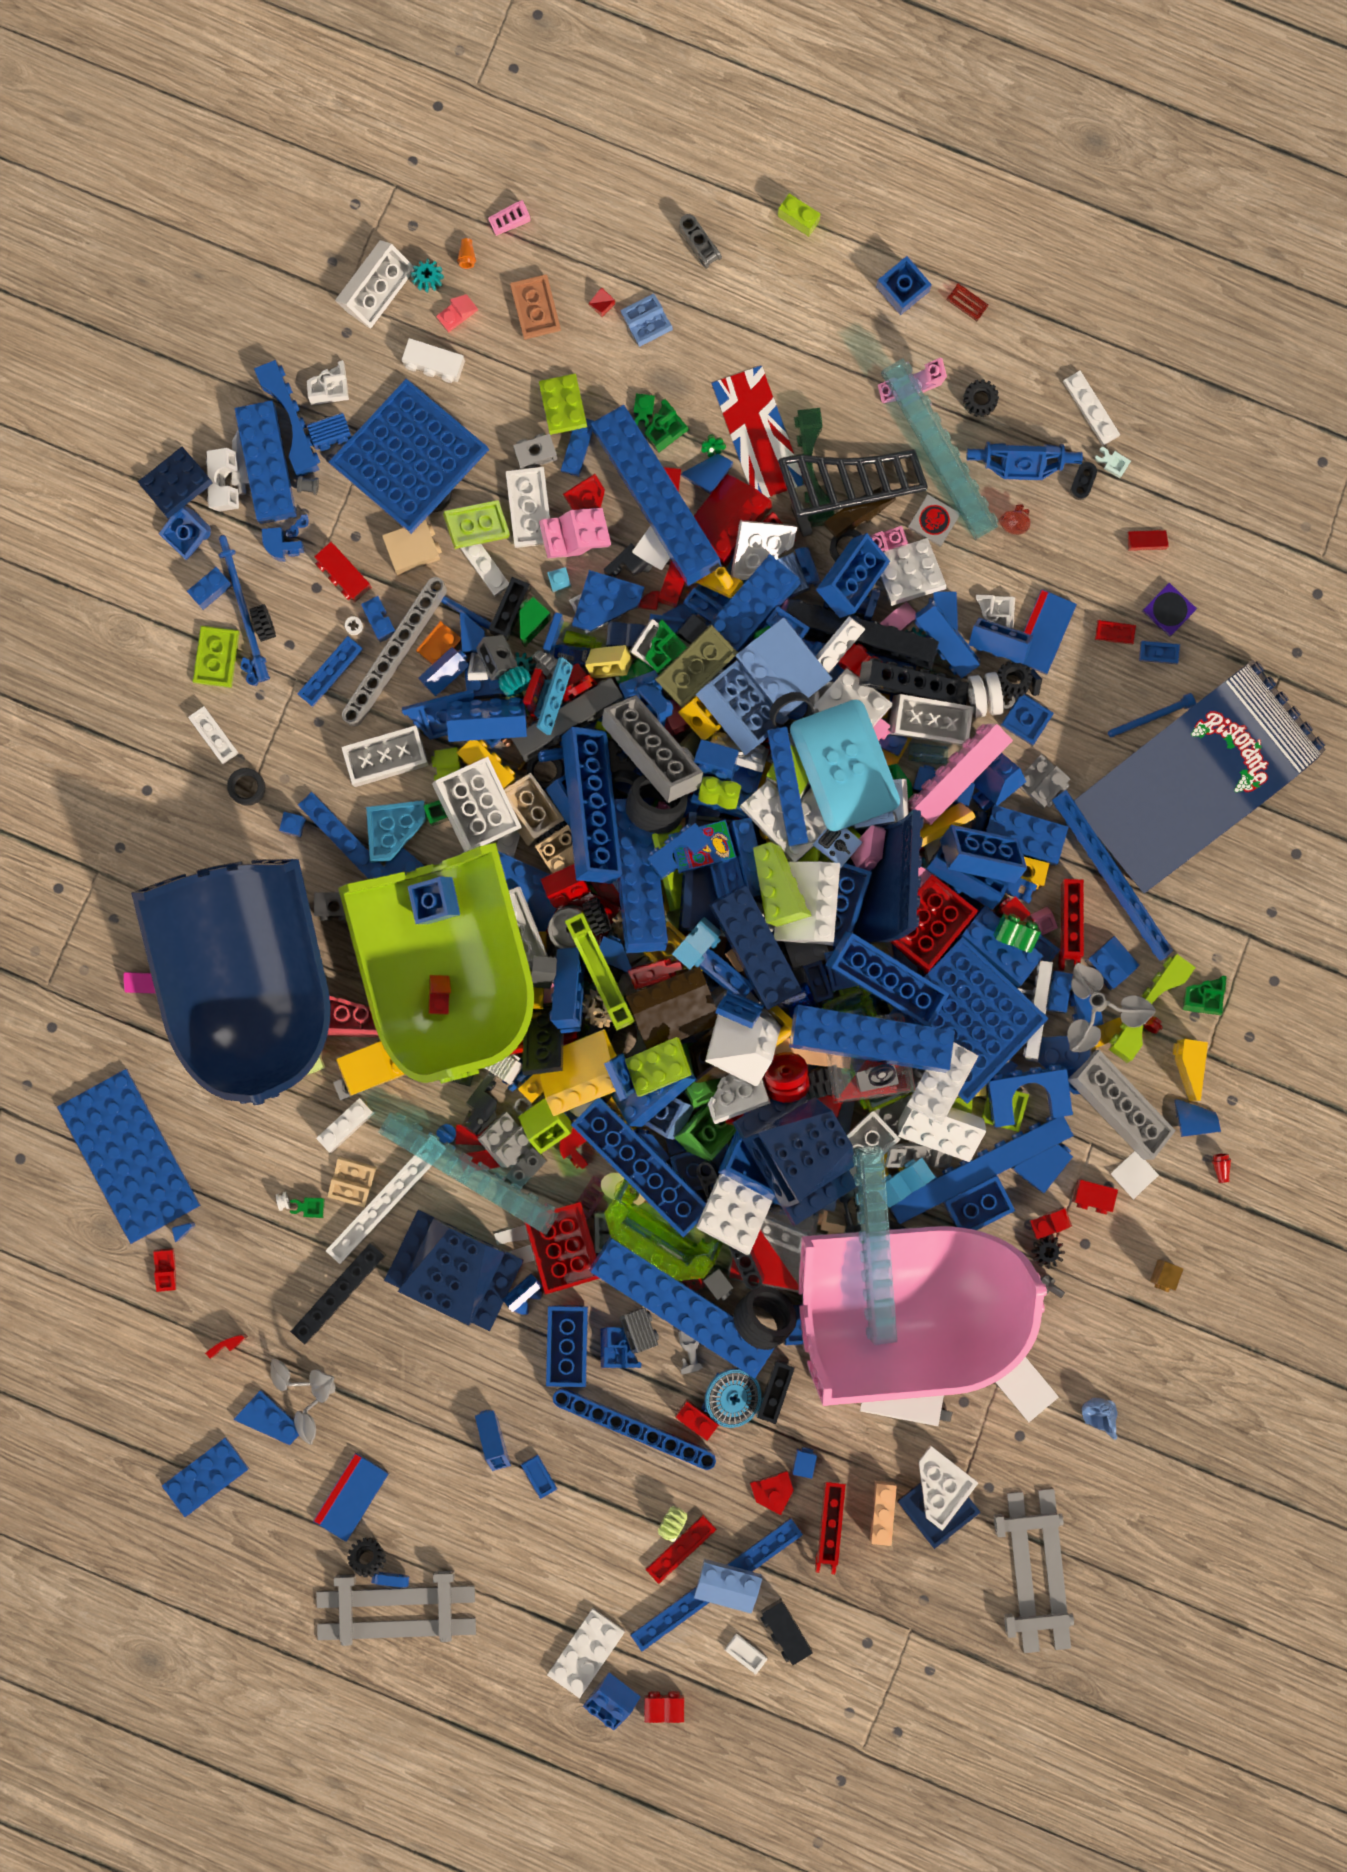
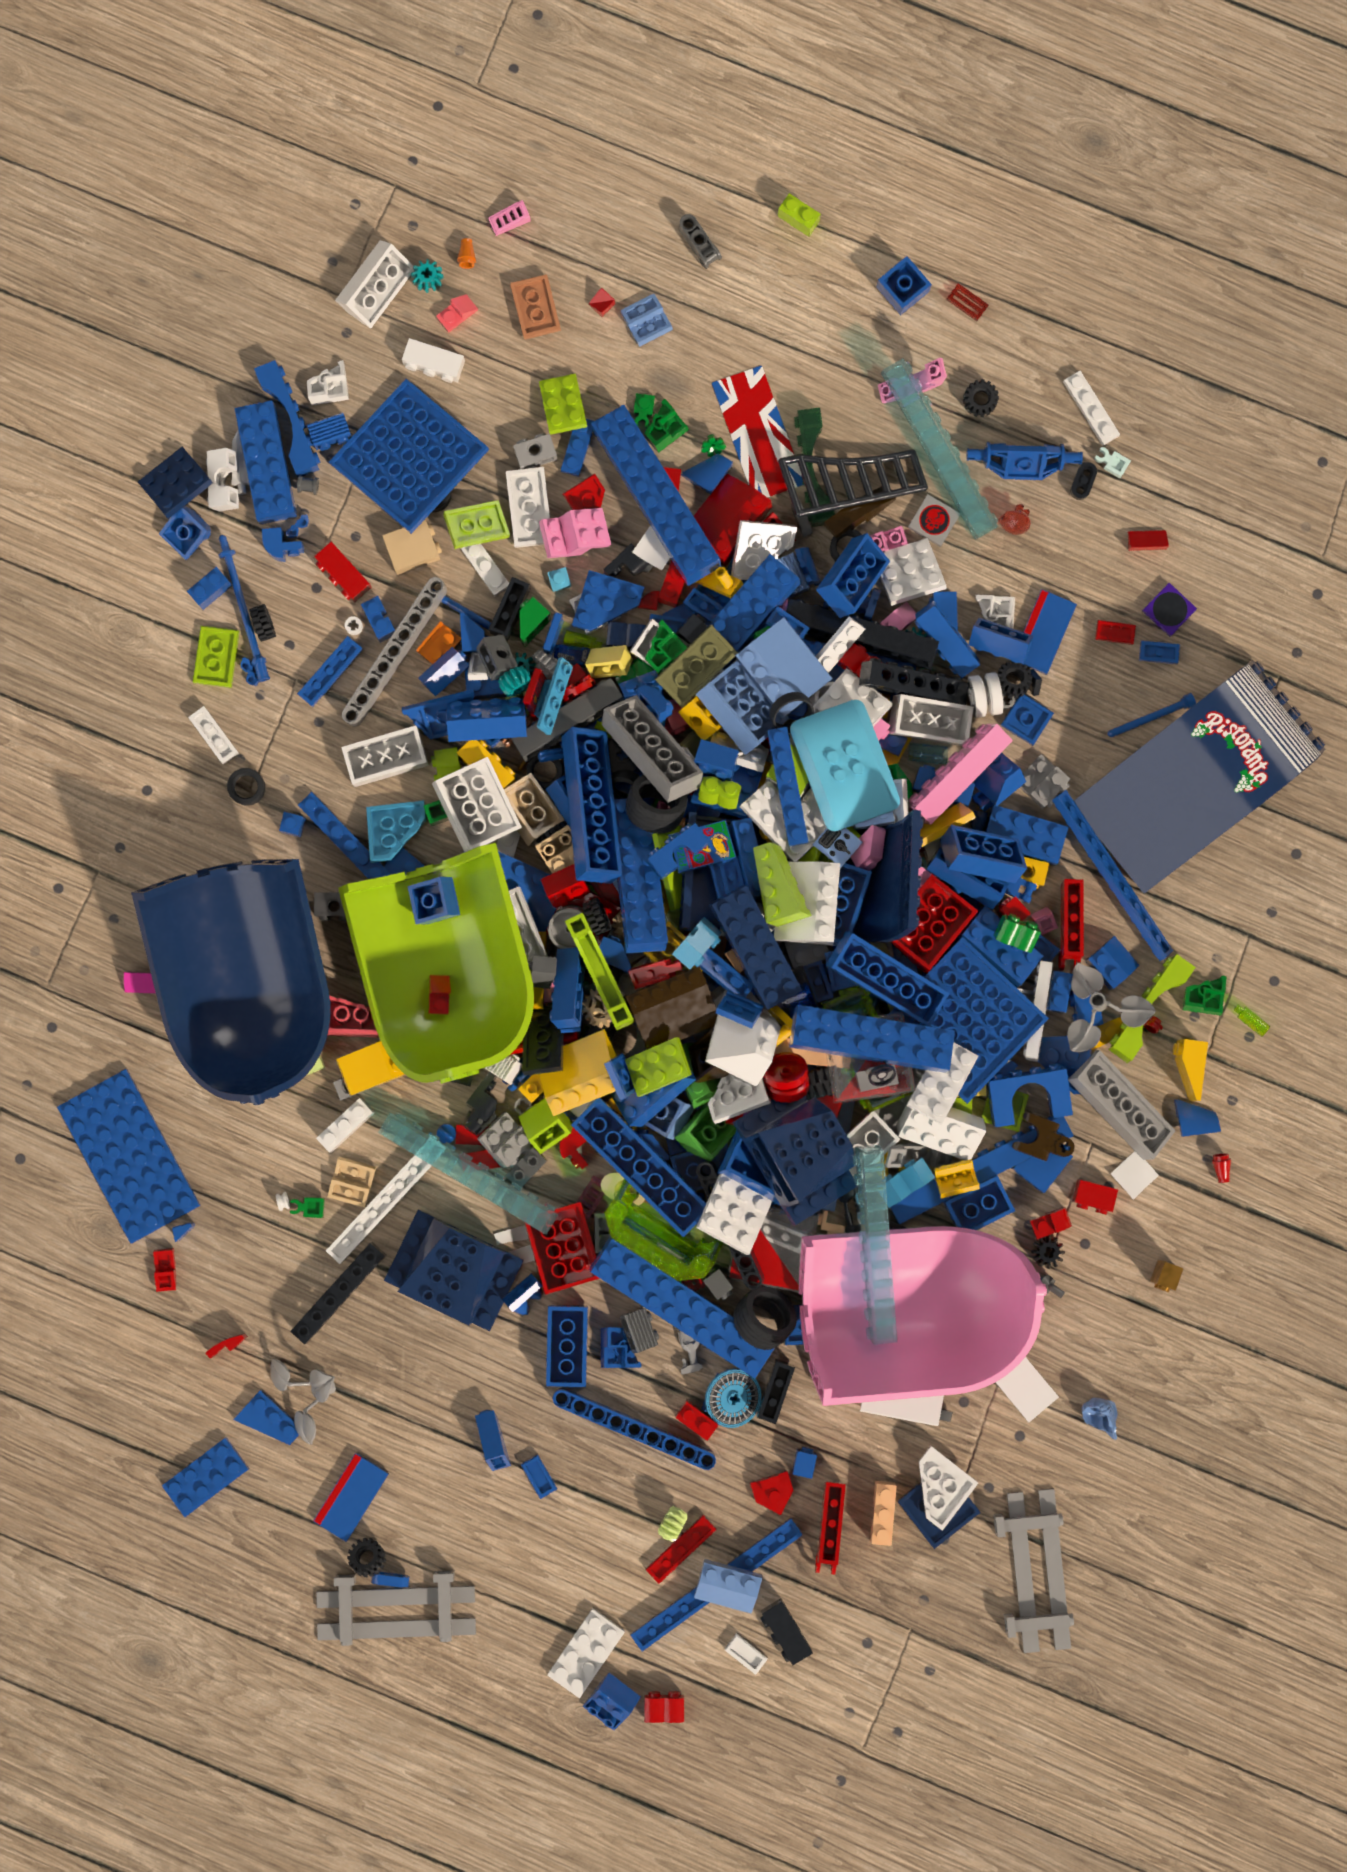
(956, 1178): none -> yellow bracket
(1046, 1141): none -> dark brown piece
(1252, 1020): none -> clear neon green cylinder

